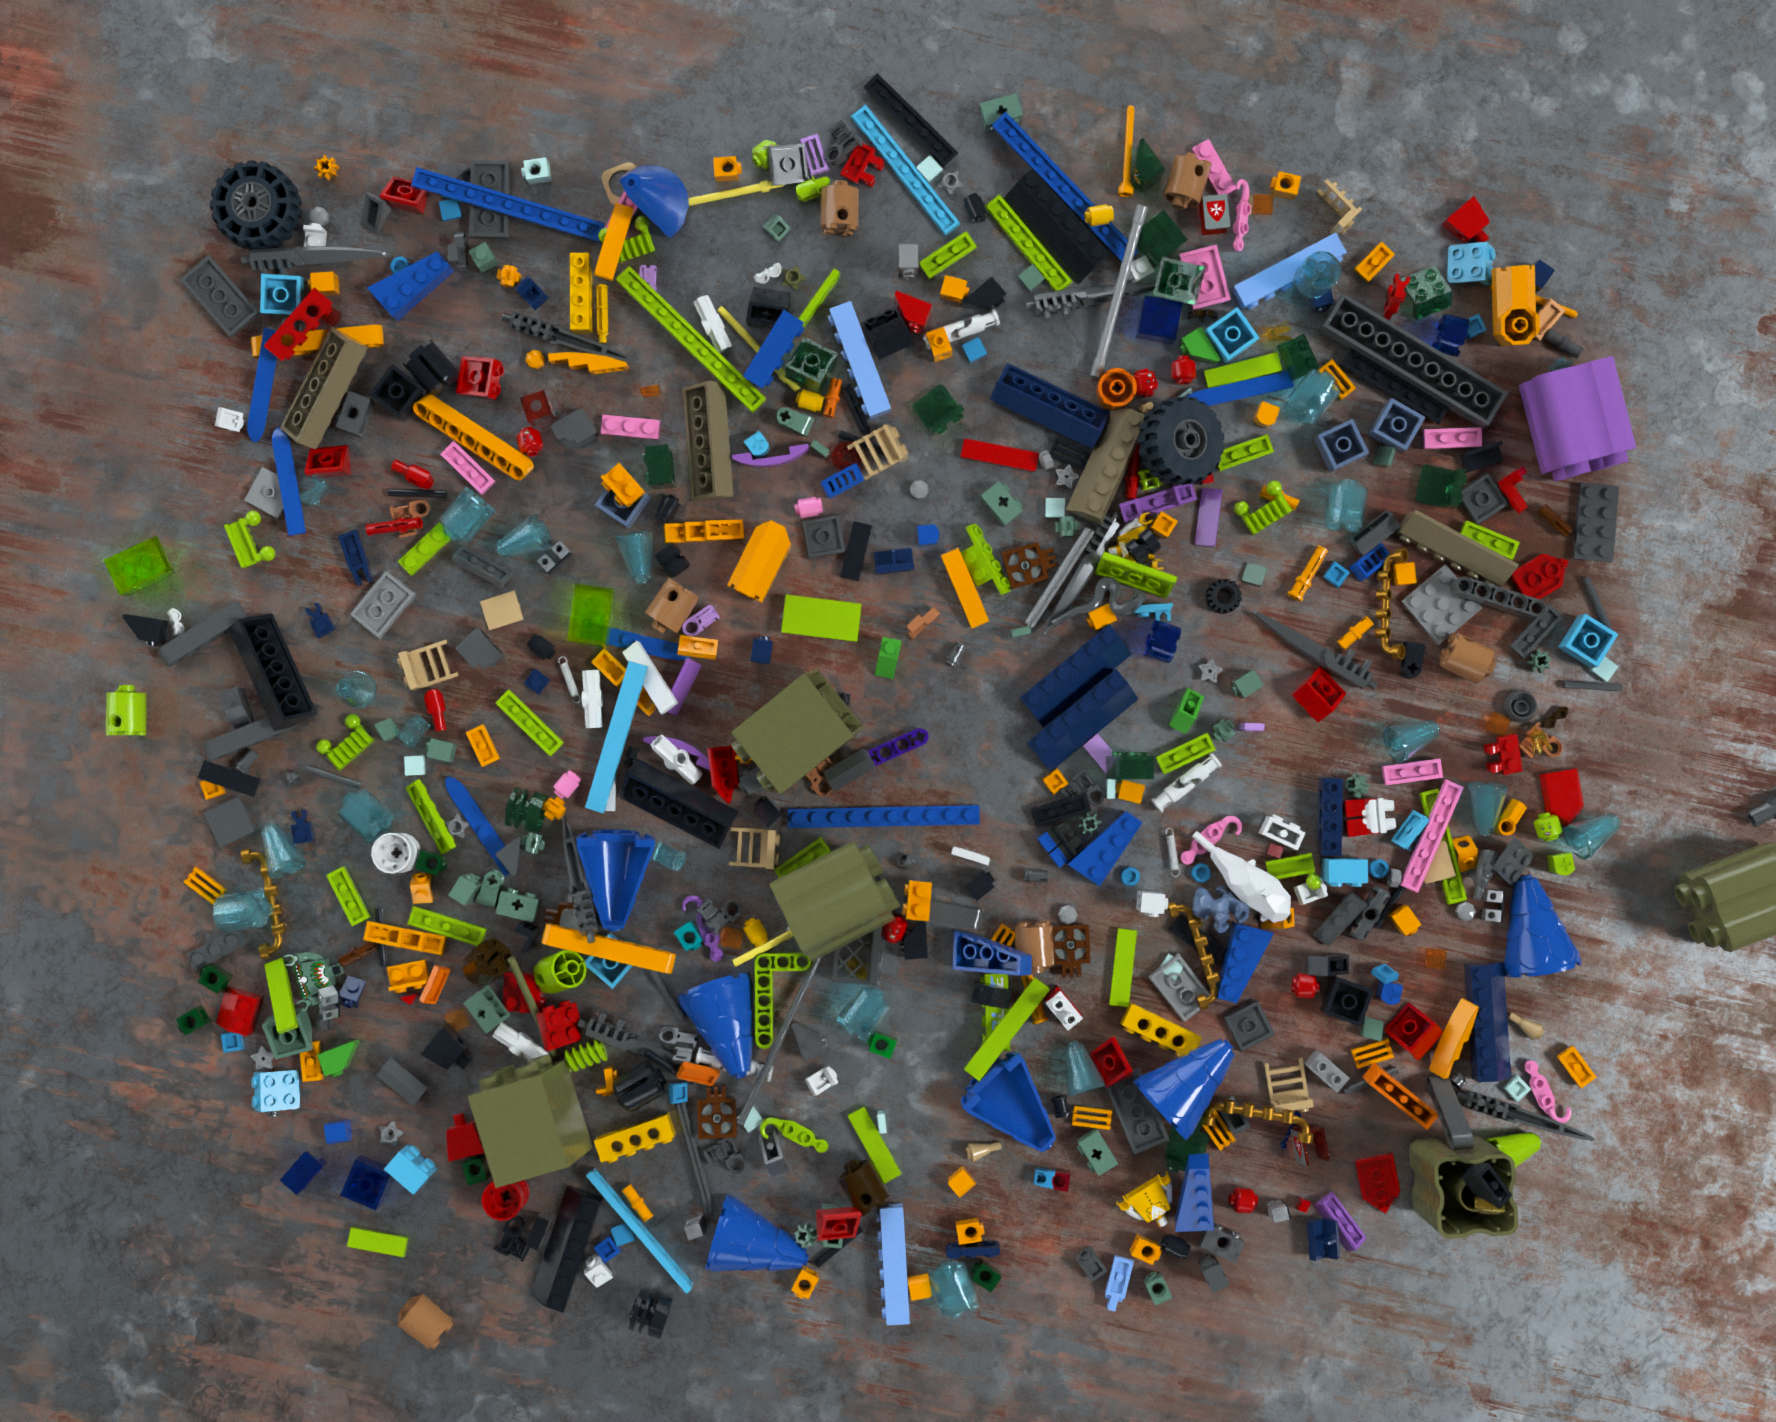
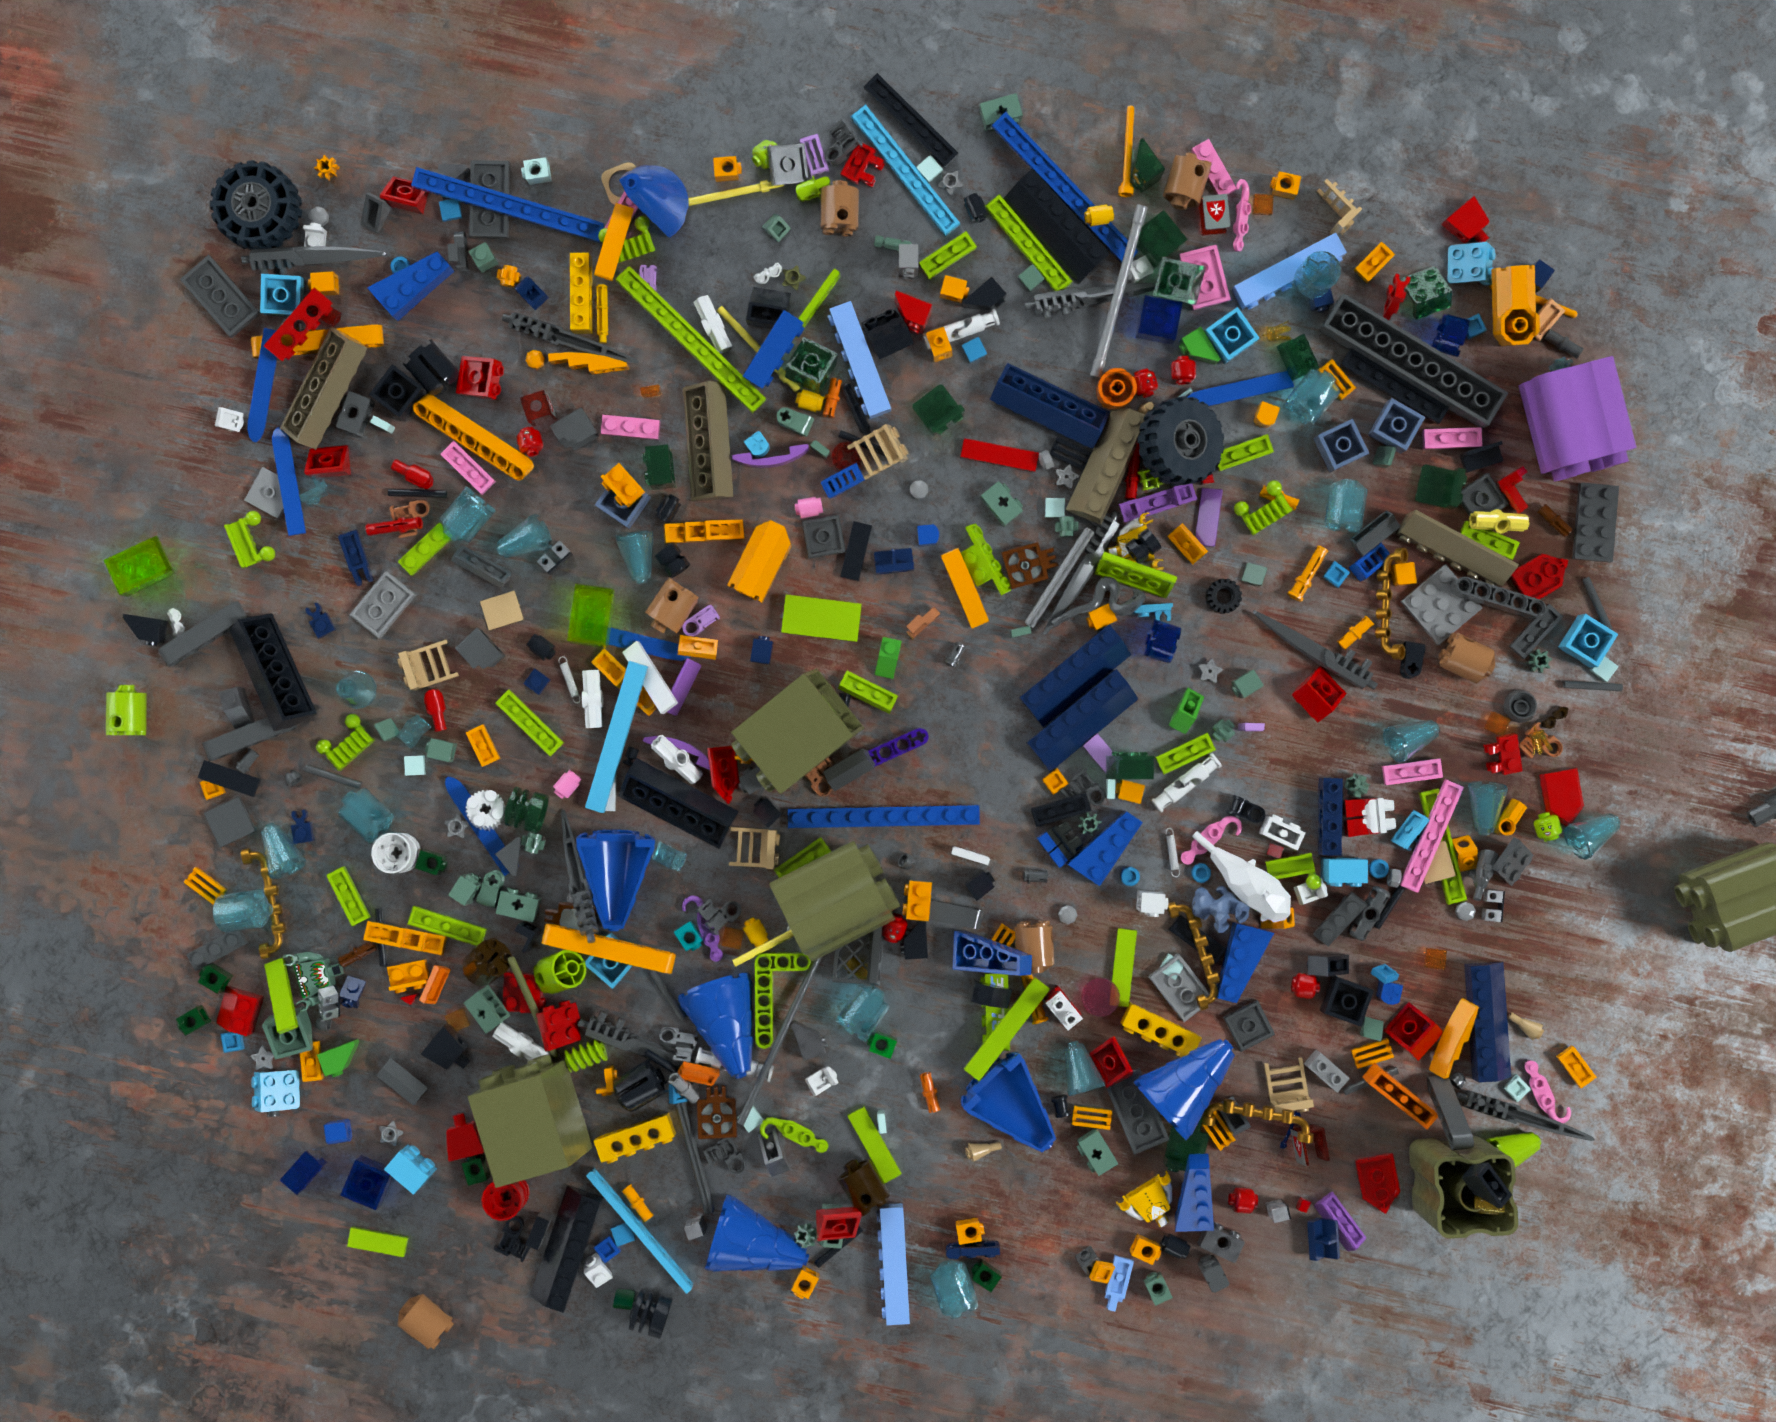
(382, 424): none -> light aqua tile
(421, 888): light orange bracket -> none
(430, 816): lime plate -> none
(478, 802): none -> white brick
(554, 808): light orange gear -> none
(624, 1299): none -> dark green slope
(684, 1088): none -> light grey pin
(868, 692): none -> lime plate
(889, 243): none -> sand green axle
(919, 1286): light orange piece -> none
(929, 1092): none -> orange pin
(961, 1181): light orange piece -> none
(1052, 1178): leg -> none
(1071, 947): reddish brown piece -> none
(1100, 997): none -> clear pink tile
(1101, 1271): none -> light orange tile
(1163, 525): light orange brick -> none
(1187, 543): none -> light orange plate
(1203, 313): dark brown piece -> none
(1243, 370): lime tile -> none
(1244, 809): none -> black piece
(1405, 920): light orange brick -> none
(1499, 521): none -> light yellow piece
(1536, 934): blue cone -> none
(1561, 863): lime piece -> none

